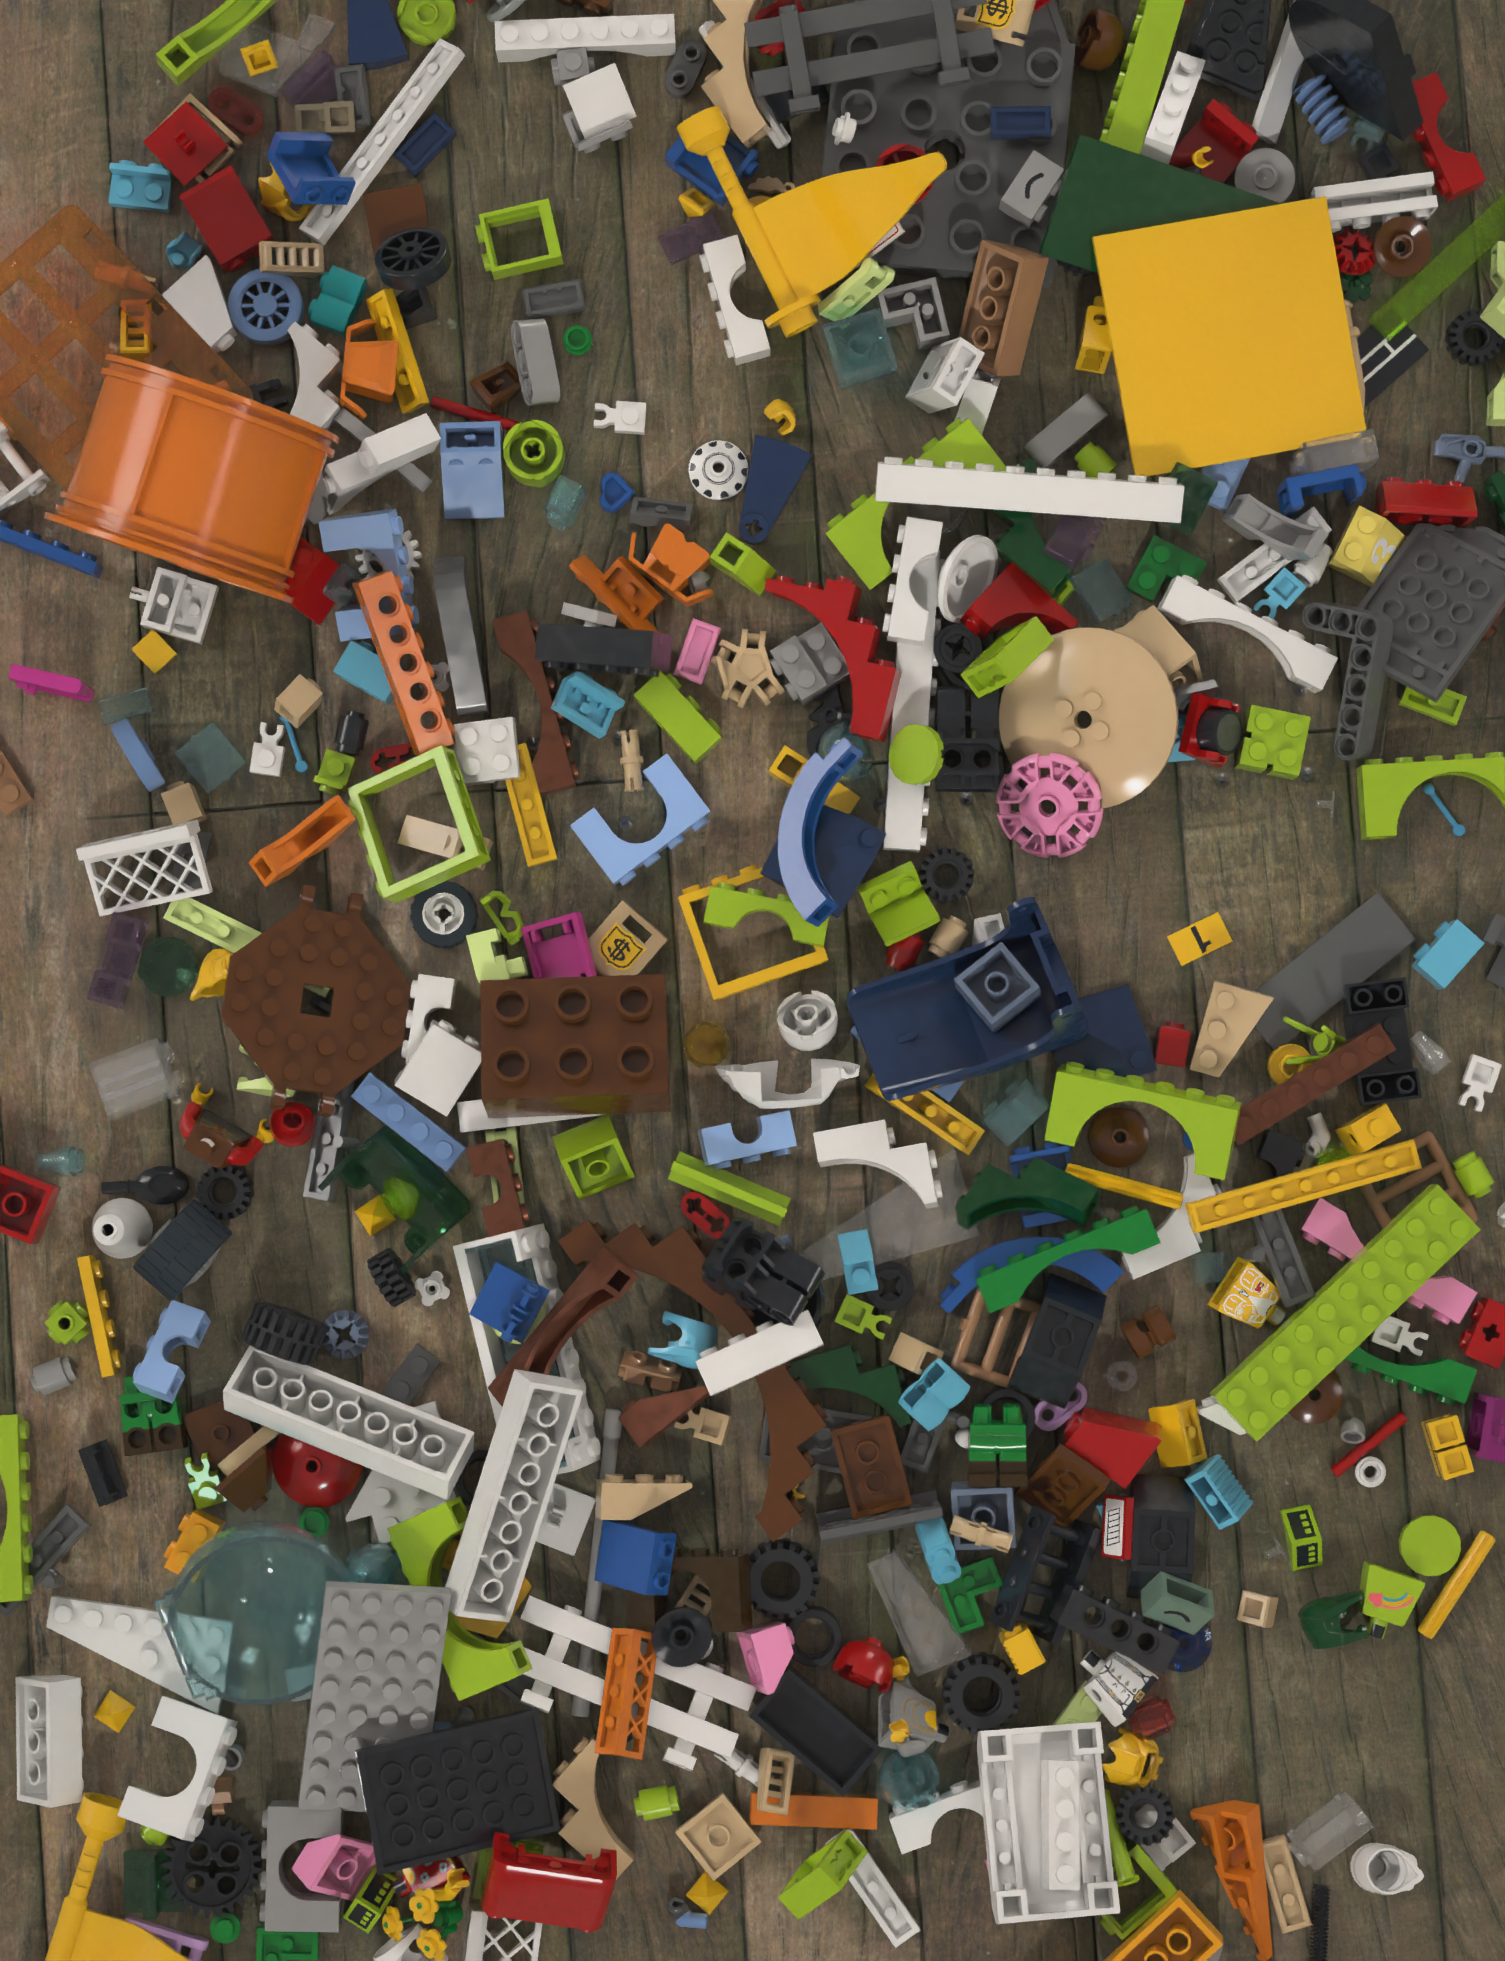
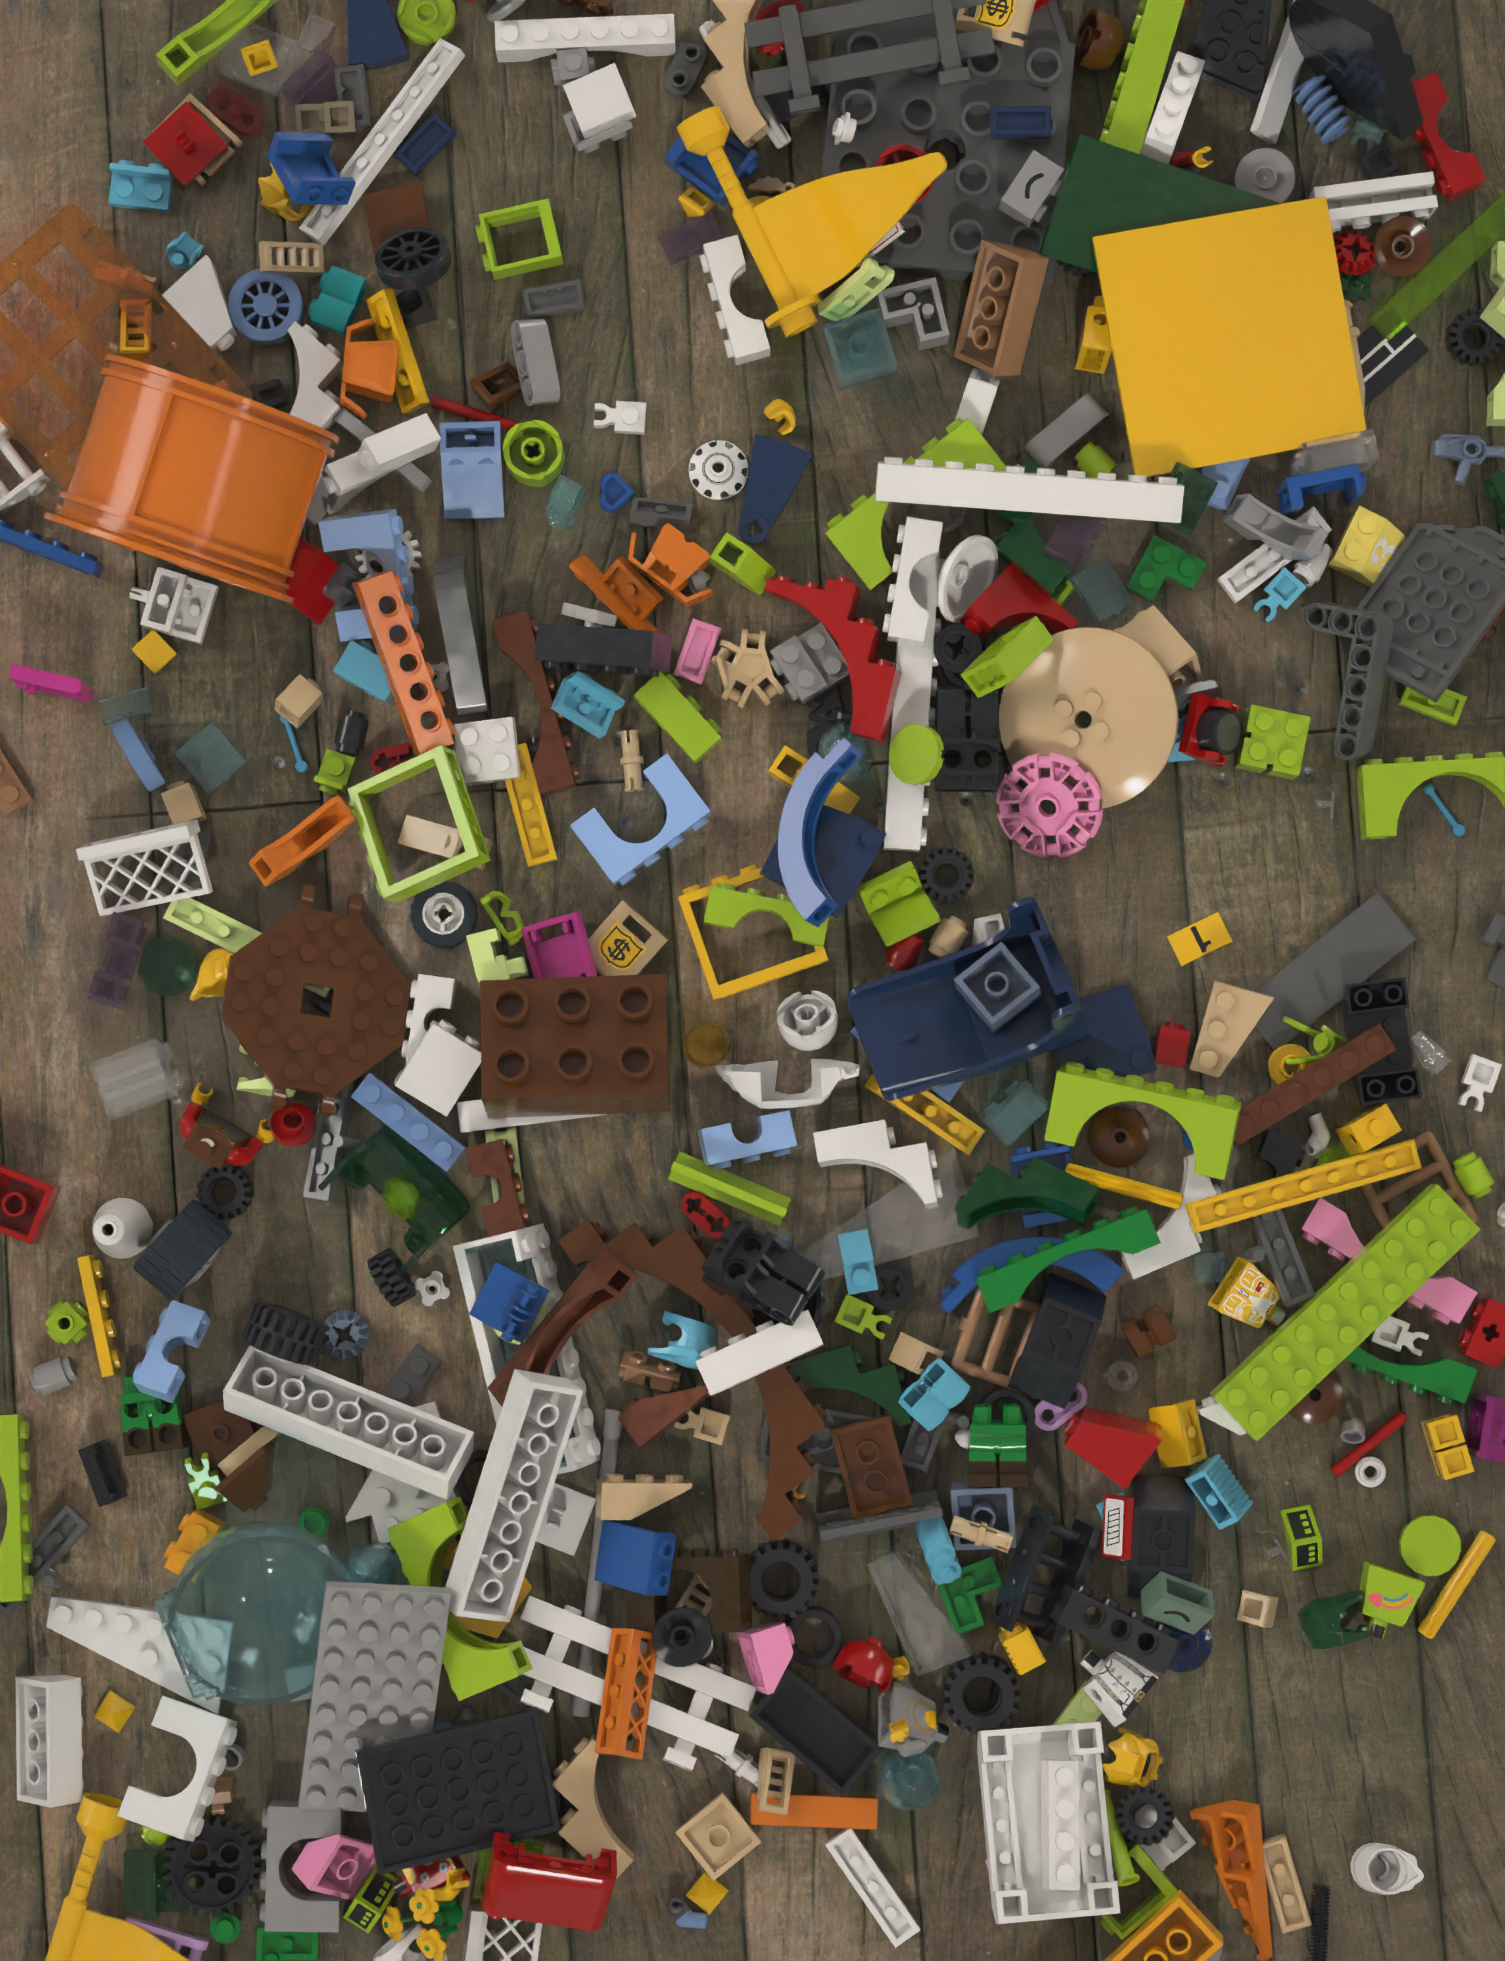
(62, 1161): clear light blue cone -> none
(155, 1185): black piece -> none
(227, 219): red slope -> none
(268, 756): white plate -> none
(313, 1488): red dish -> none
(374, 1215): yellow slope -> none
(577, 340): green plate -> none
(593, 1156): lime slope -> none
(657, 1802): lime brick -> none
(822, 1874): lime window -> none
(915, 1826): white arch -> none
(949, 373): white window -> none
(1063, 1485): reddish brown plate -> none
(1152, 1717): clear red head -> none
(1226, 137): red bracket -> none
(1302, 662): white arch -> none
(1328, 1831): clear window -> none
(1425, 502): red slope -> none
(1447, 953): medium azure brick -> none

